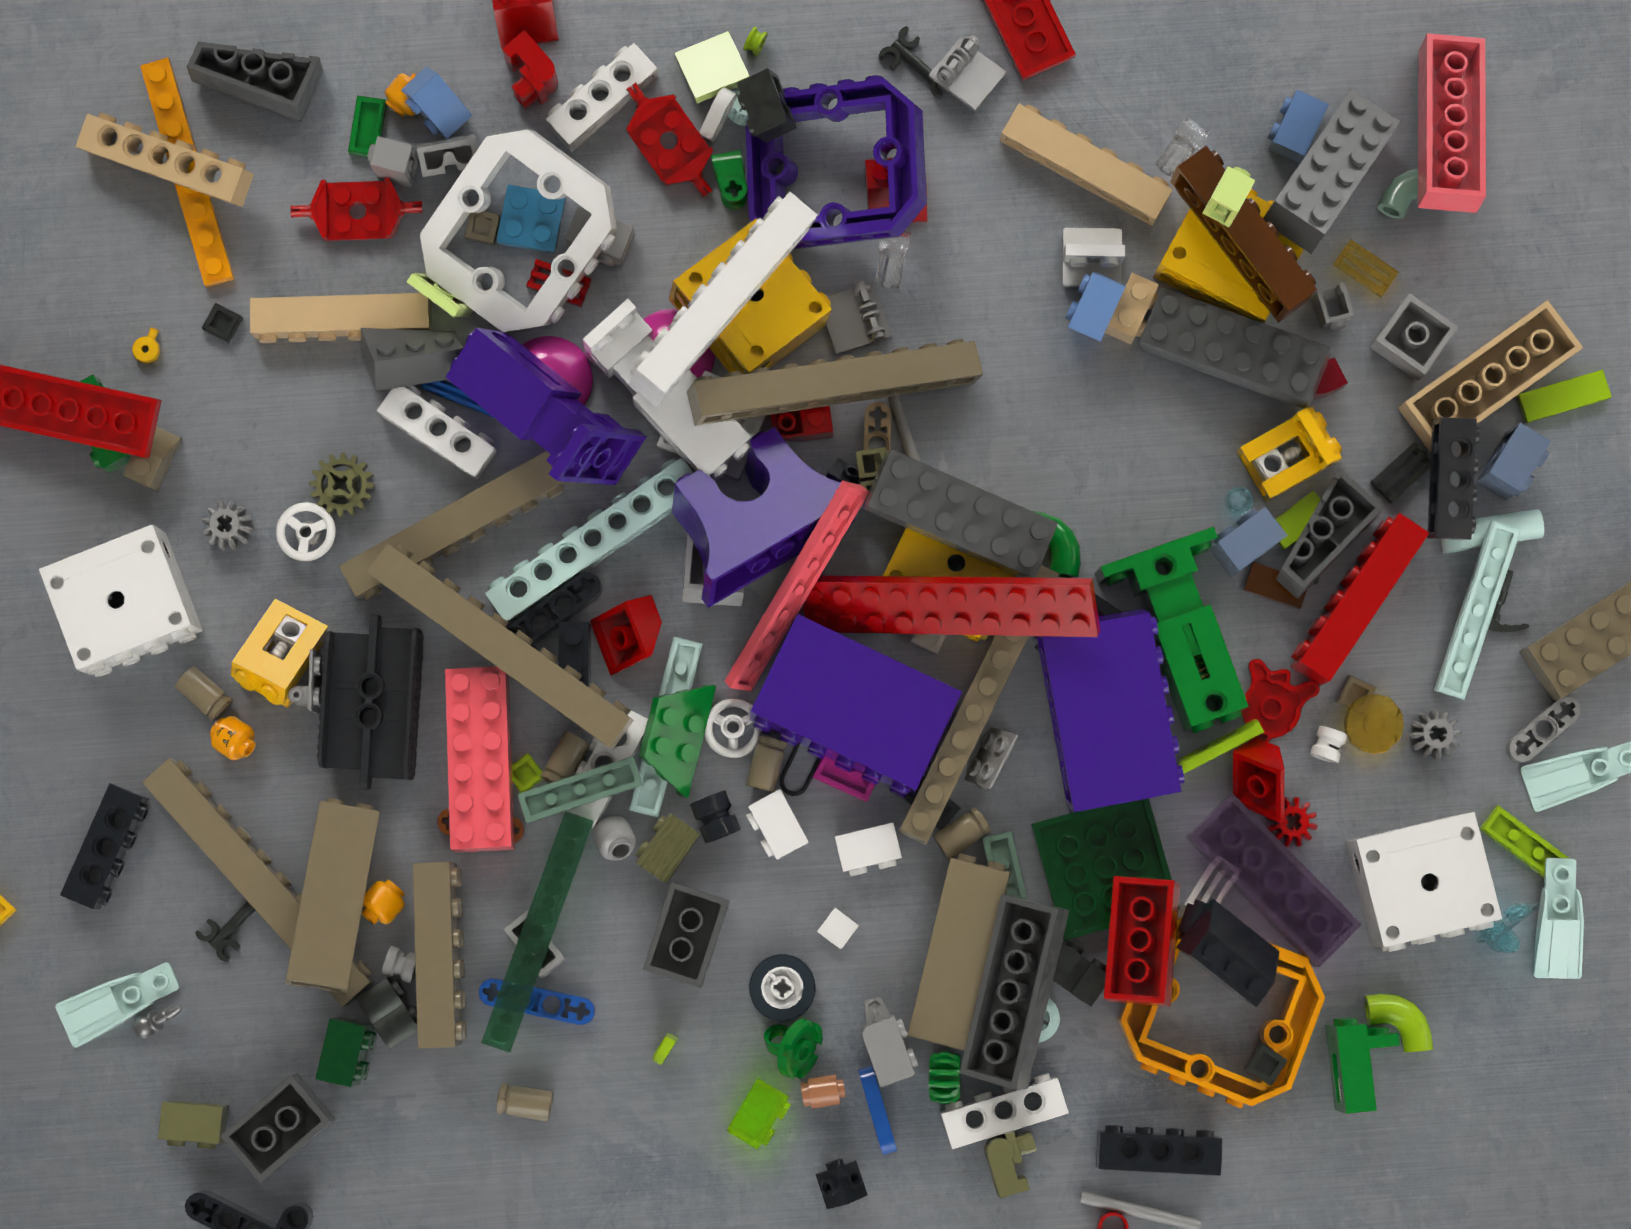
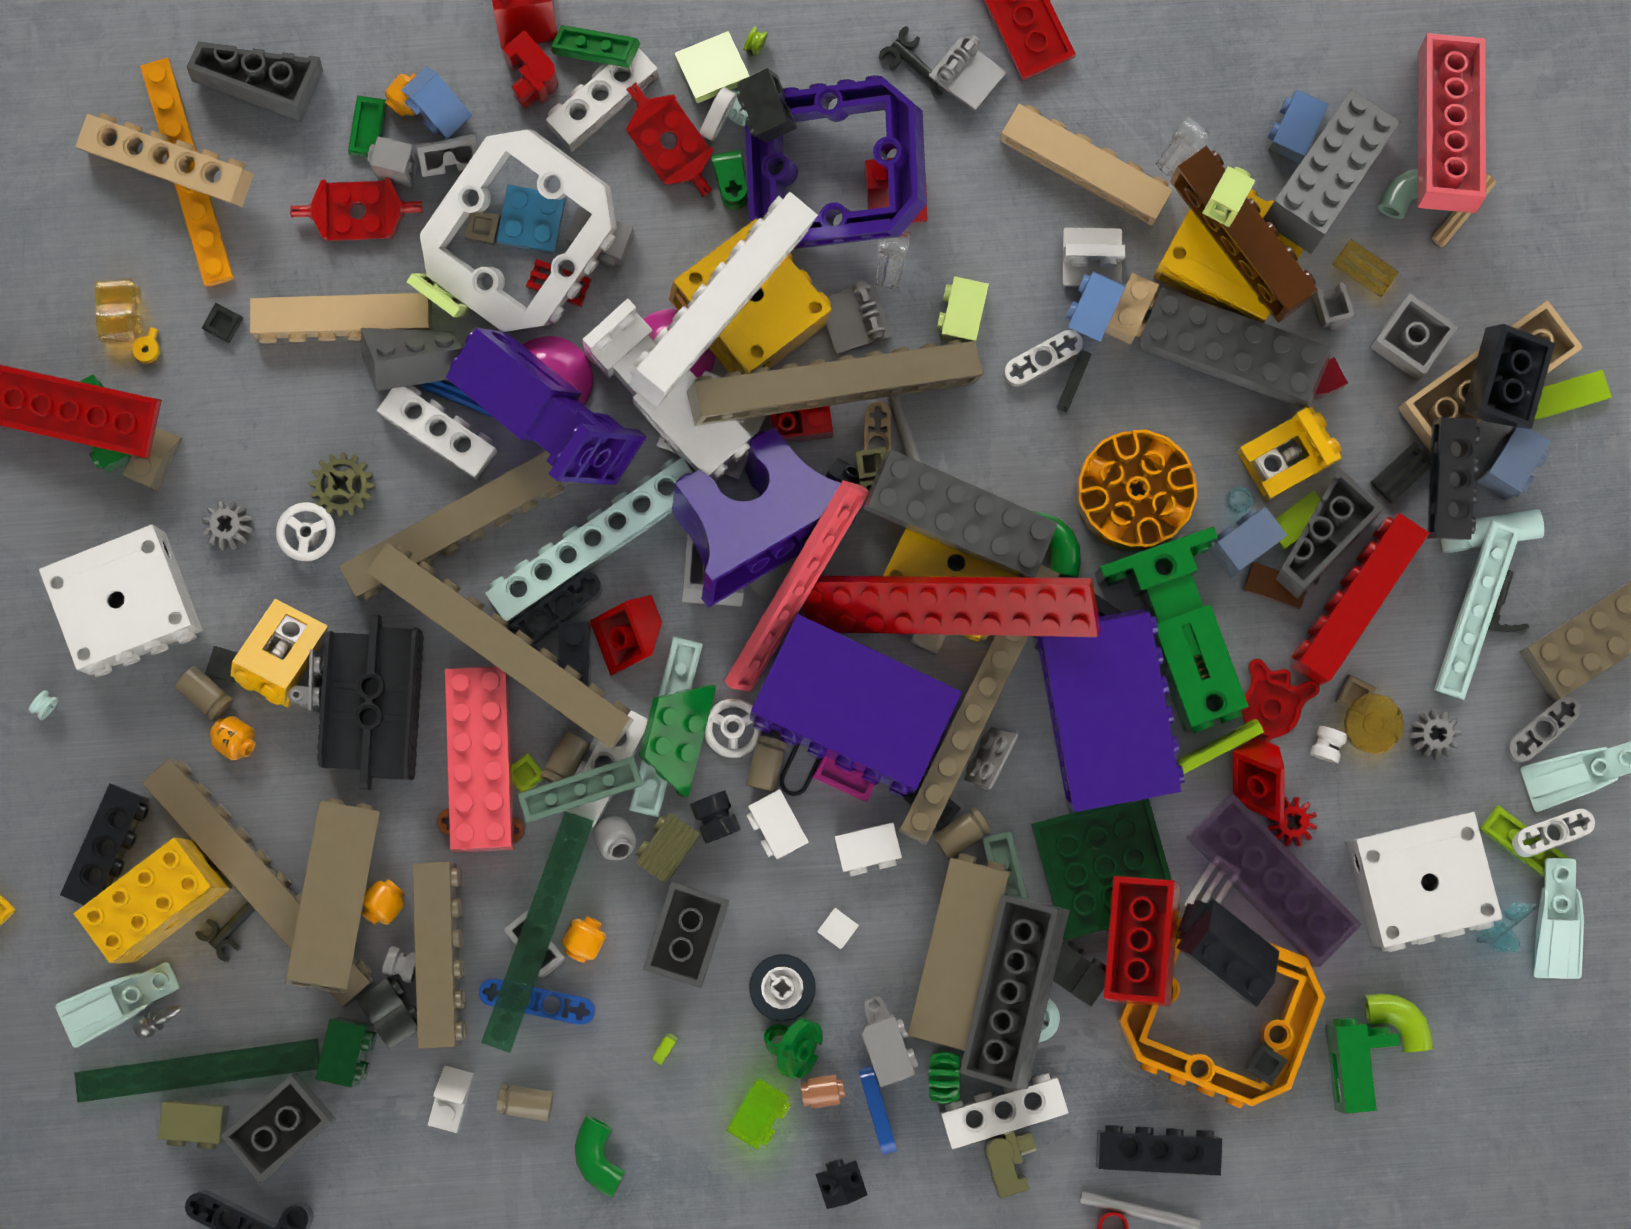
(43, 705): none -> light aqua bush
(117, 310): none -> clear yellow brick
(152, 901): none -> yellow gear
(197, 1070): none -> clear green plate
(220, 664): none -> pearl dark grey tile
(450, 1099): none -> white slope
(583, 939): none -> light orange head
(592, 1159): none -> green cylinder
(595, 46): none -> green tile
(964, 309): none -> yellowish green brick
(1020, 361): none -> white beam
(1073, 381): none -> pearl dark grey tile
(1164, 481): none -> light orange brick
(1456, 219): none -> tan axle
(1508, 377): none -> black slope
(1546, 842): none -> white beam

